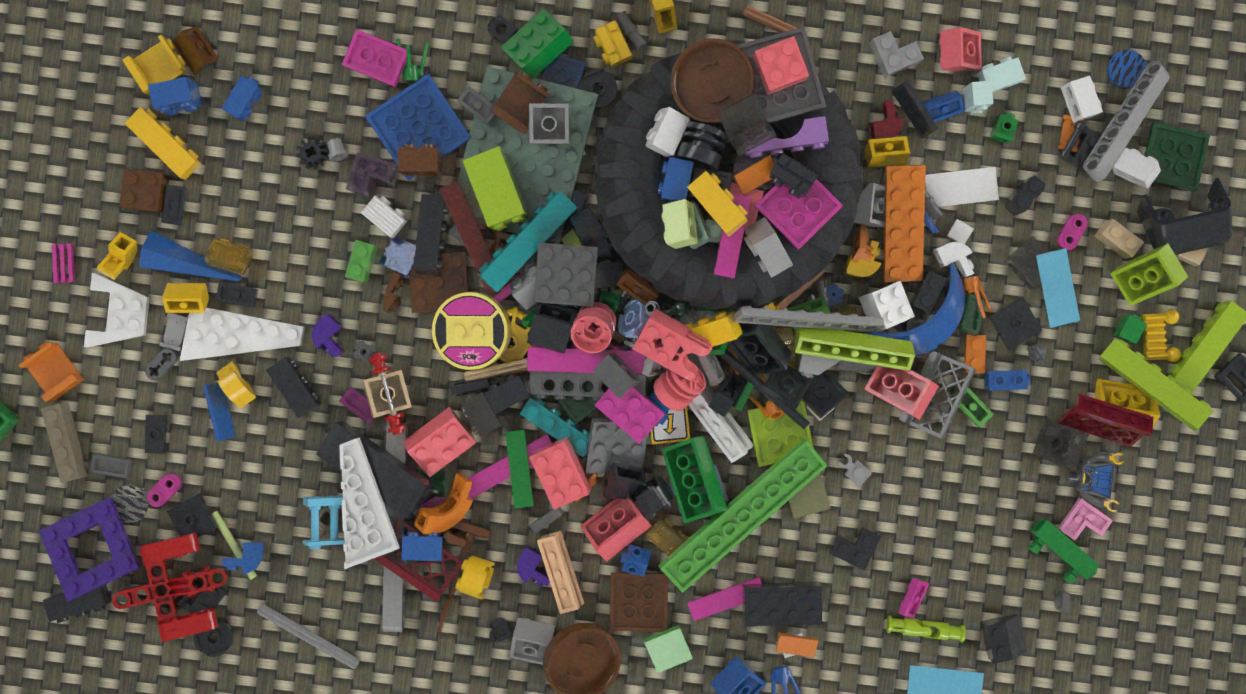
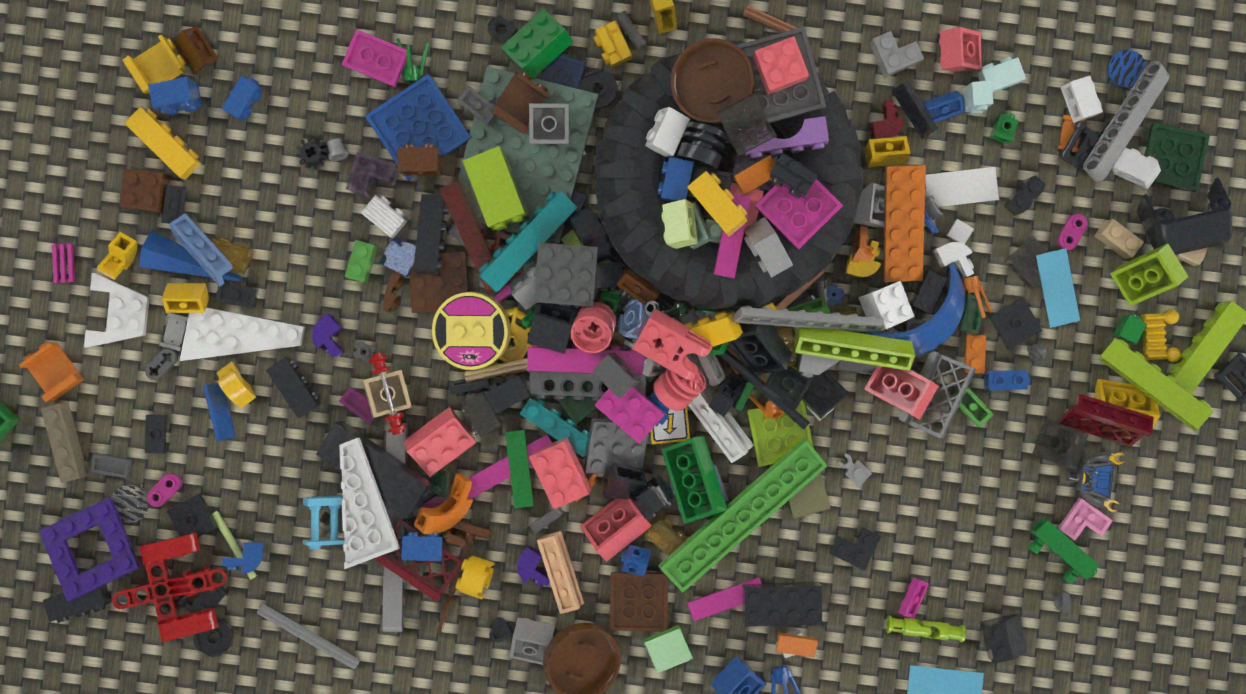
(200, 248): none -> medium blue fence

